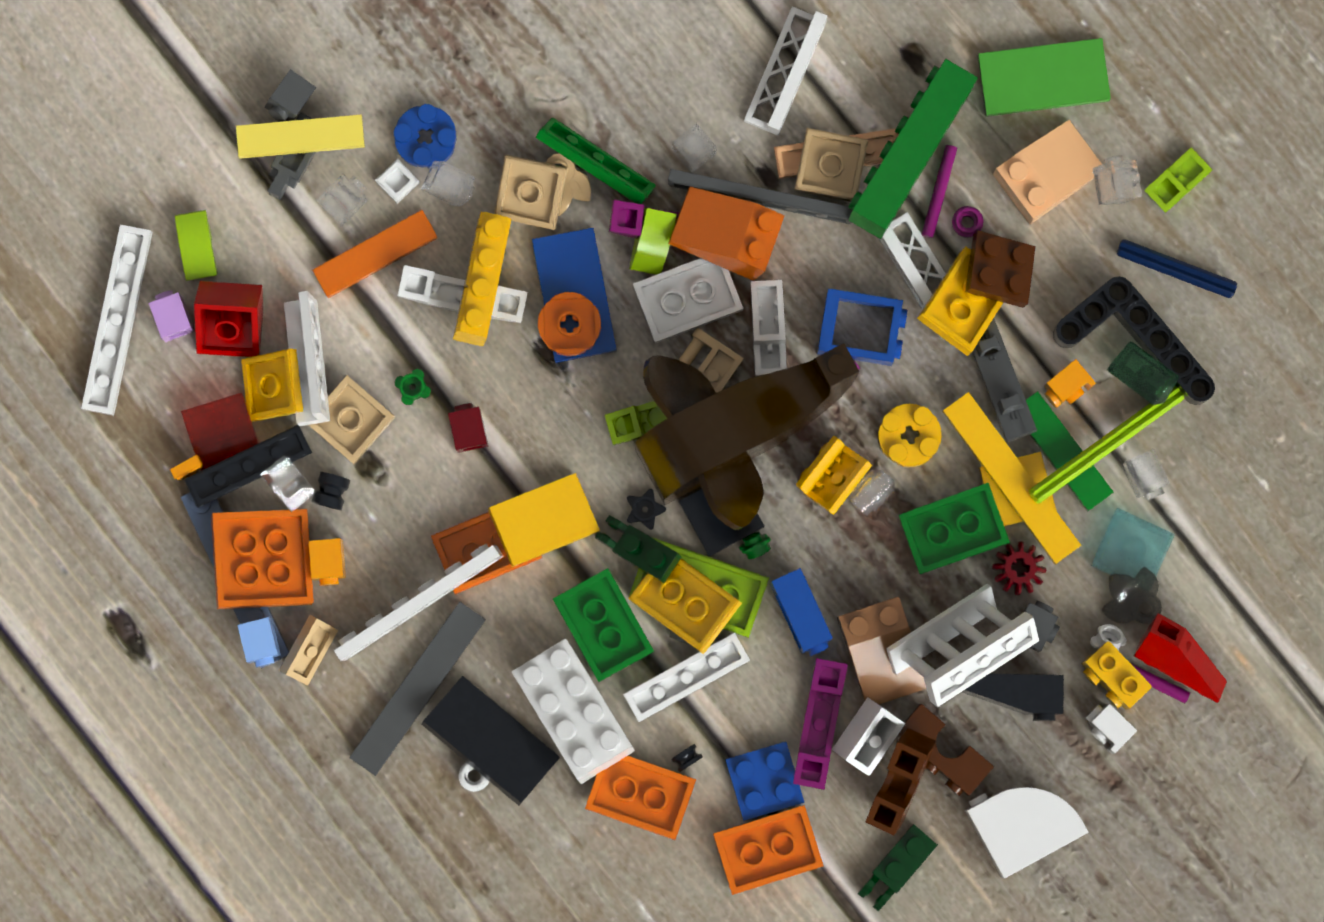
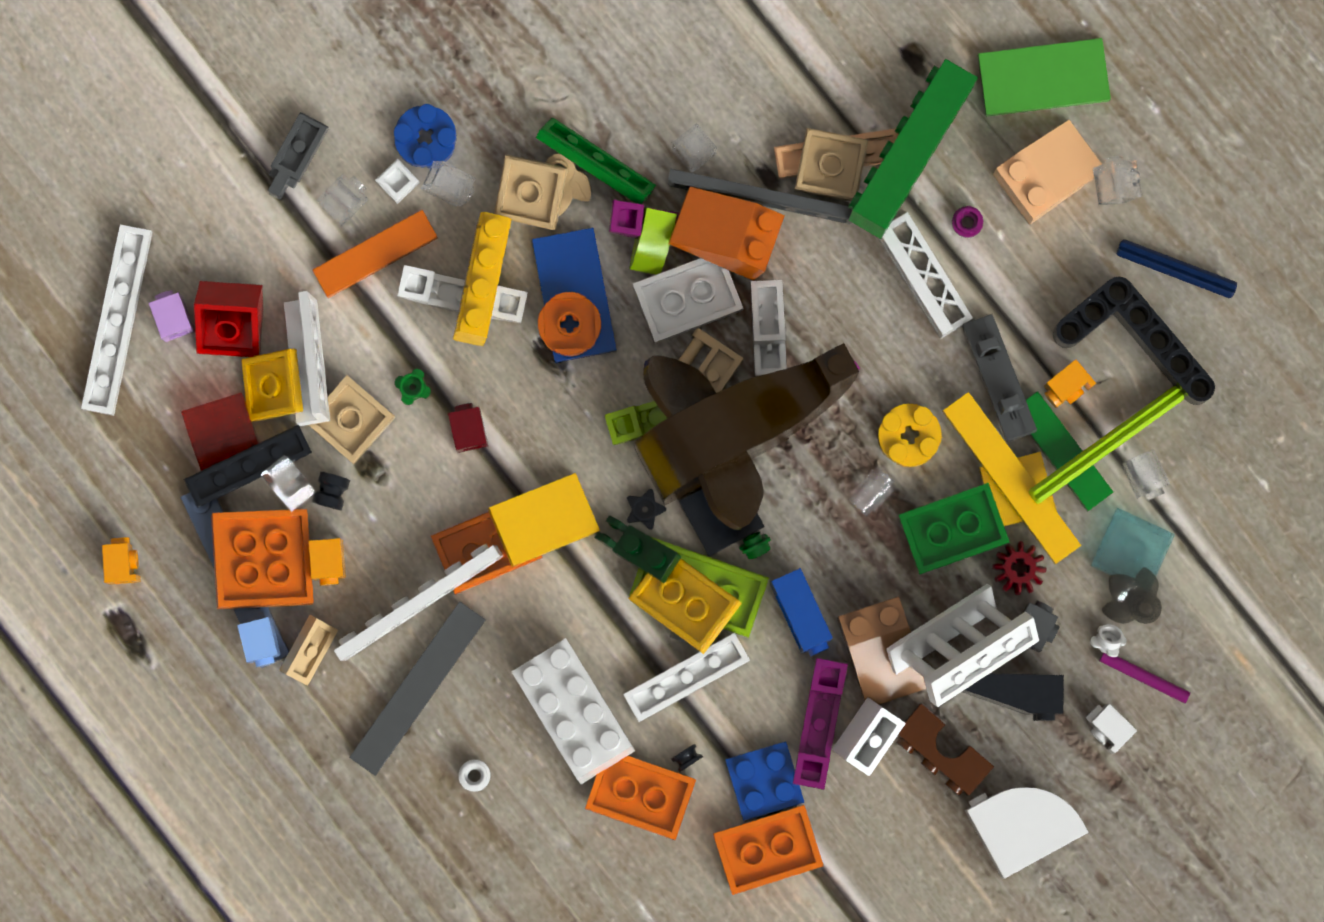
(120, 562): none -> light orange brick
(187, 468): light orange tile -> none
(196, 245): lime slope -> none
(289, 97): dark grey brick -> none
(300, 136): light yellow tile -> none
(490, 740): black tile -> none
(603, 625): green plate -> none
(796, 74): white fence -> none
(829, 319): blue window -> none
(833, 475): yellow bracket -> none
(899, 864): dark green hinge -> none
(901, 782): reddish brown arch -> none
(939, 191): magenta bar -> none
(955, 314): yellow tile -> none
(1000, 269): reddish brown plate -> none
(1116, 675): yellow bracket -> none
(1143, 374): clear green slope -> none
(1178, 180): lime slope -> none
(1178, 655): red slope -> none

